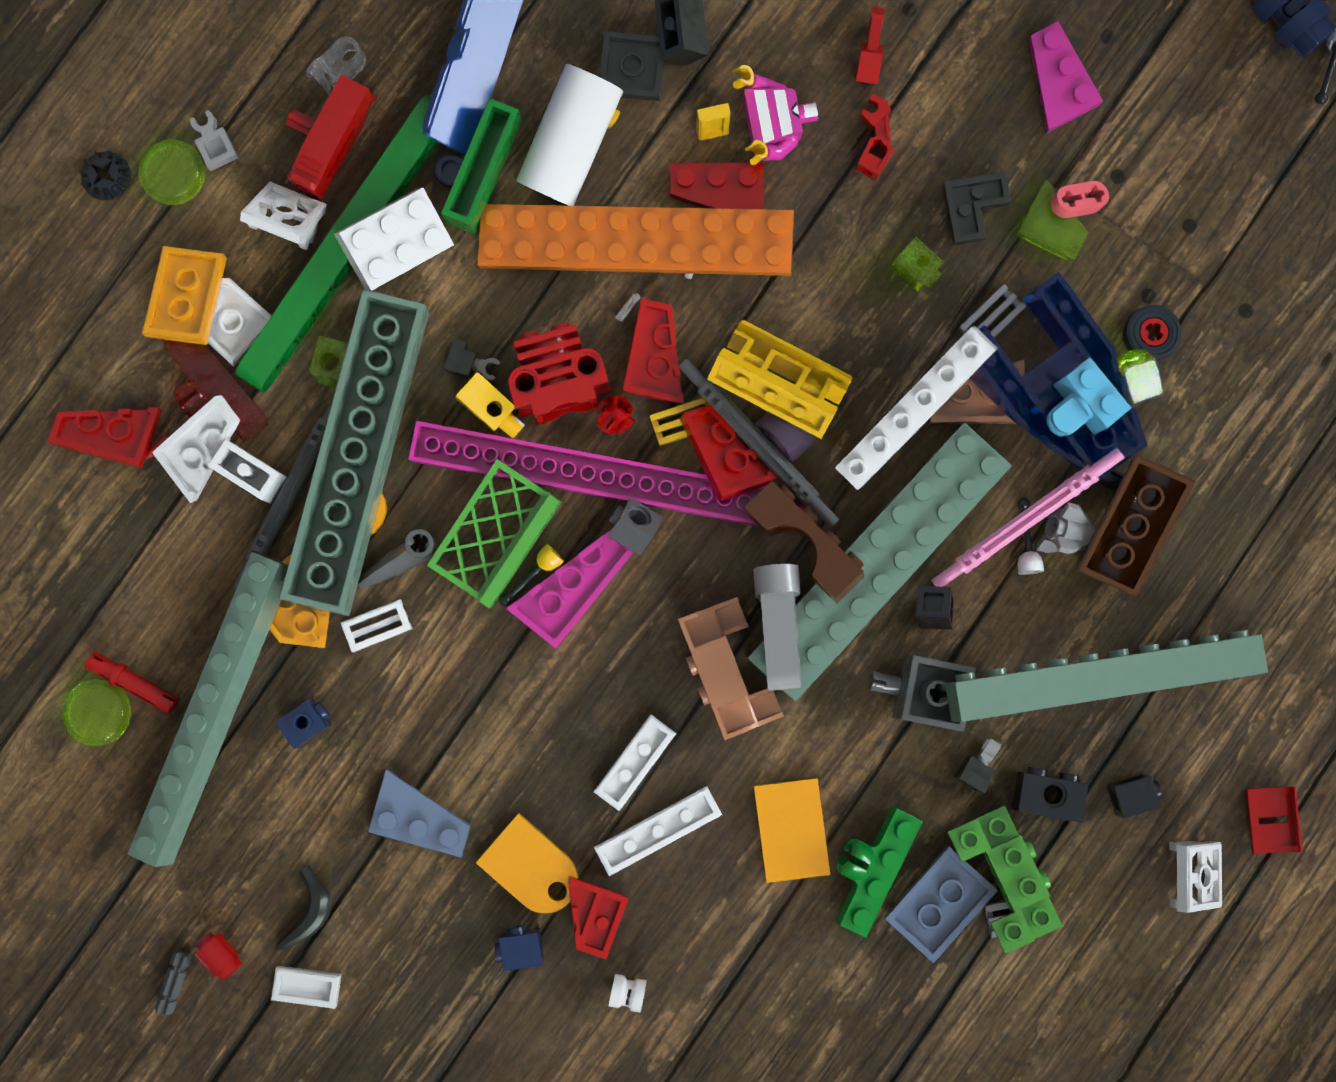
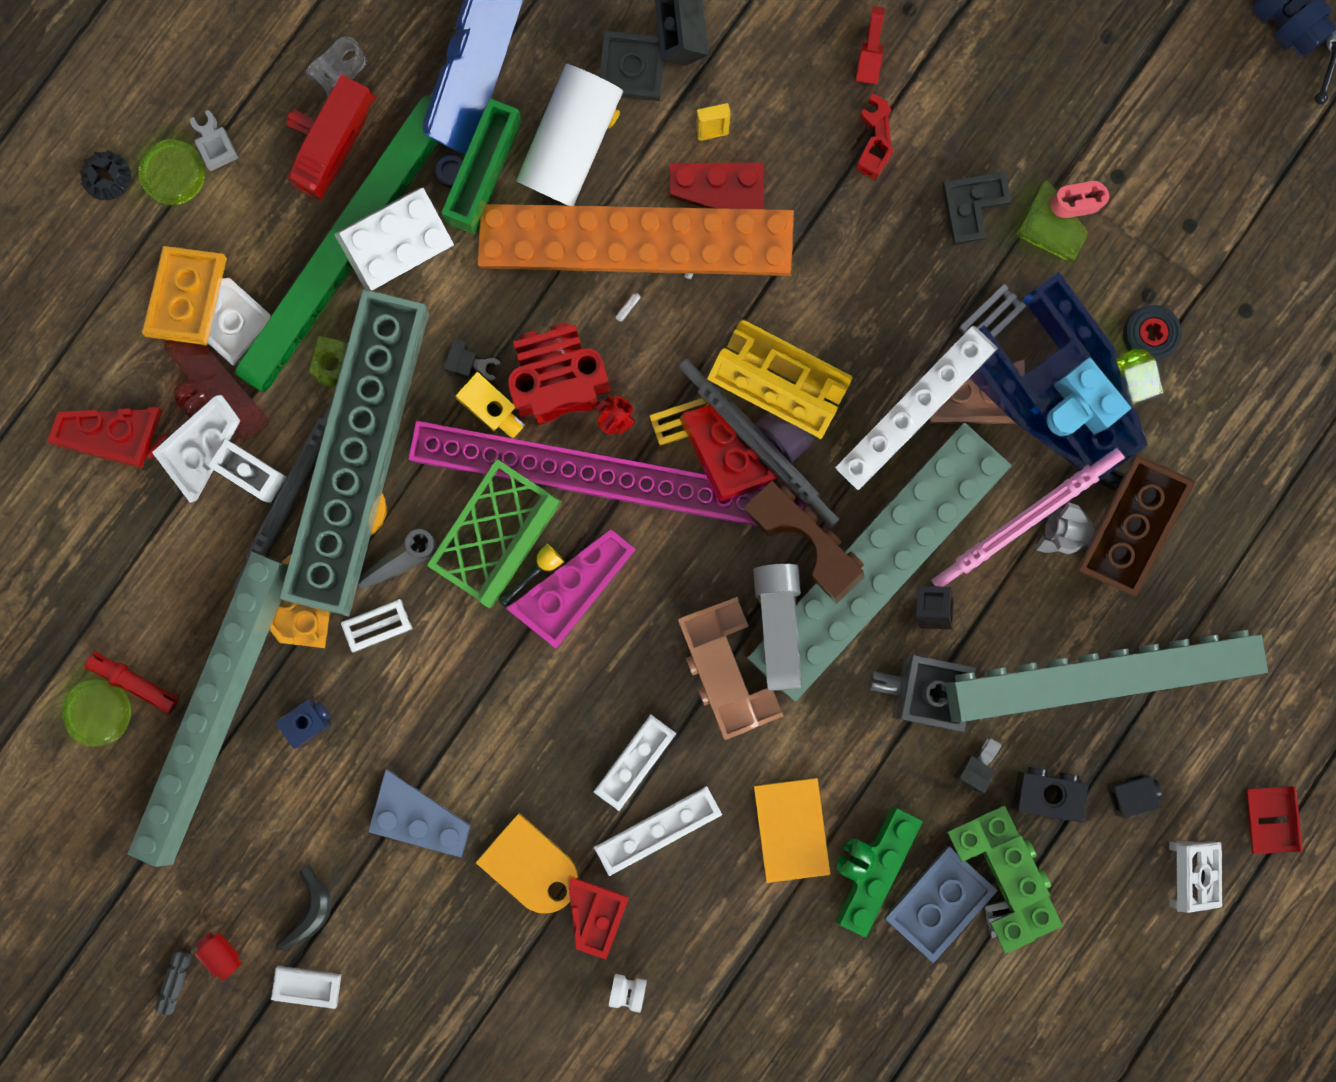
(275, 196): white piece -> none
(519, 948): dark blue brick -> none
(634, 525): dark grey brick -> none
(652, 358): red wing -> none
(772, 115): torso -> none
(918, 265): clear neon green brick -> none
(1030, 561): white hinge -> none
(1061, 77): dark pink wing -> none

